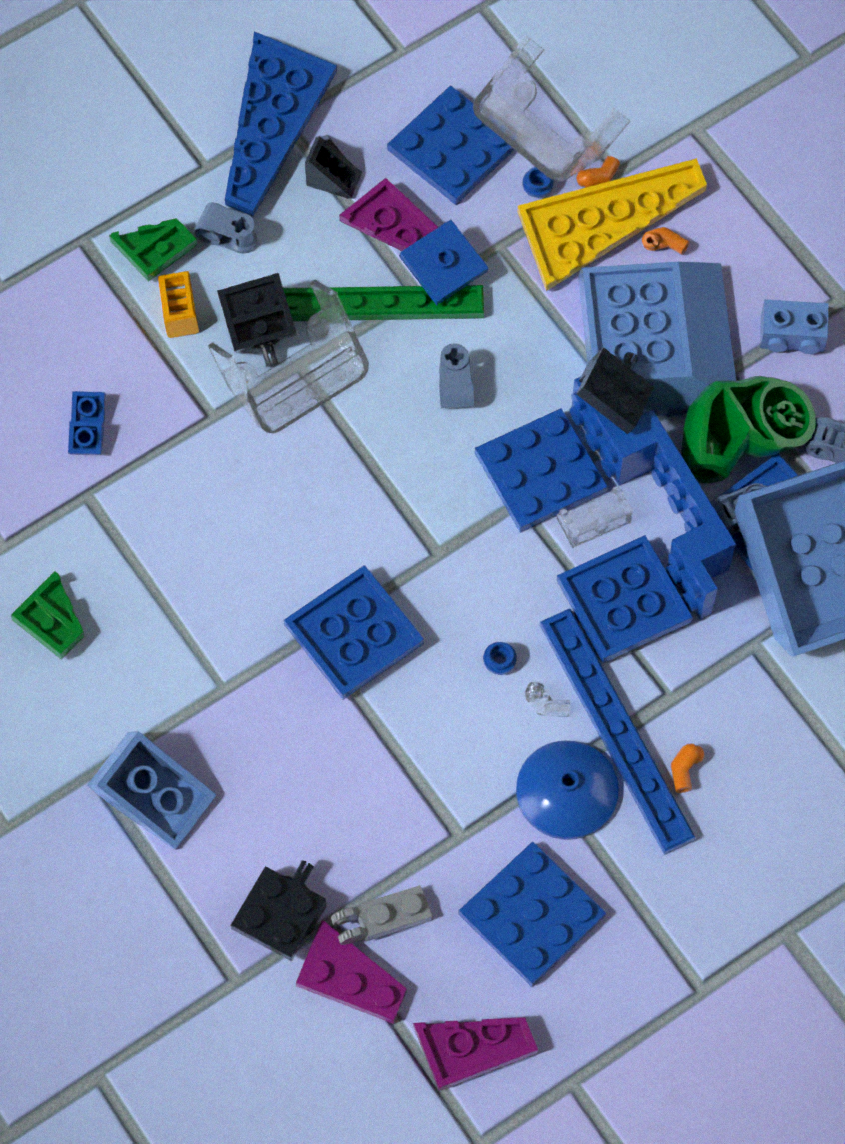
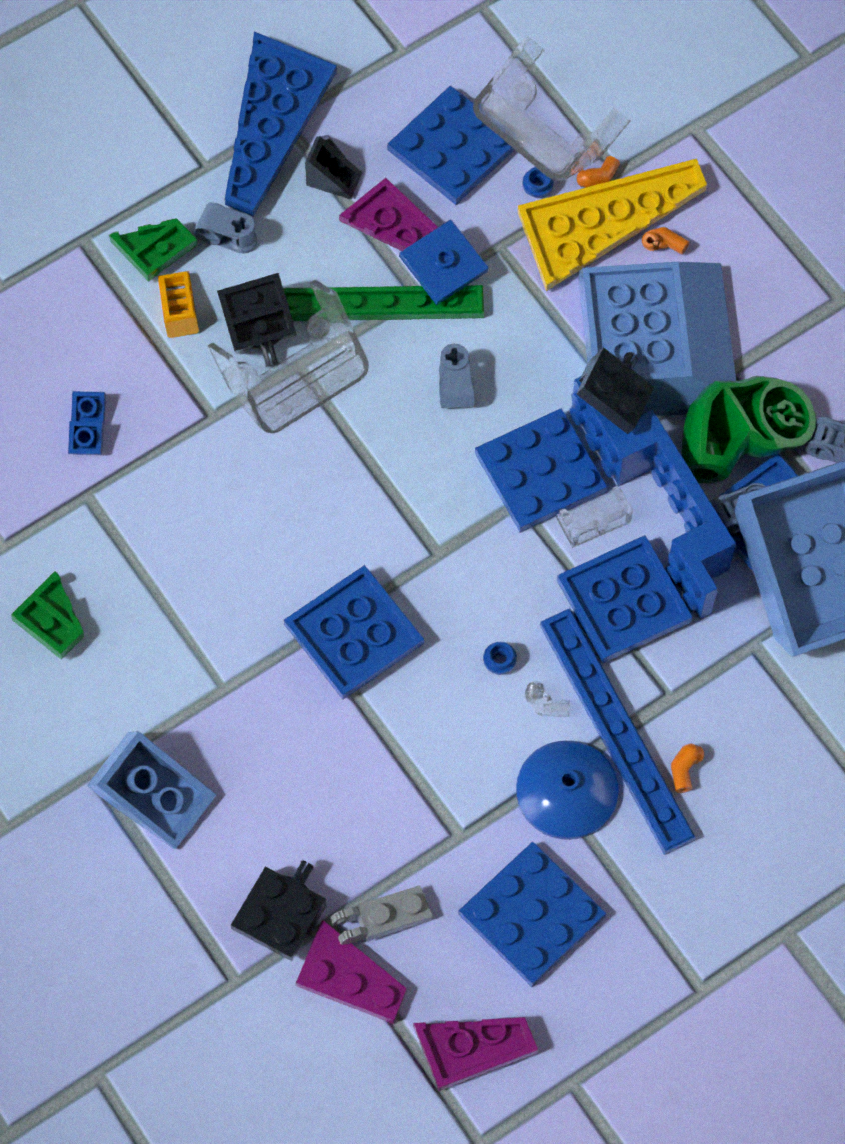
(794, 326): medium blue brick -> none

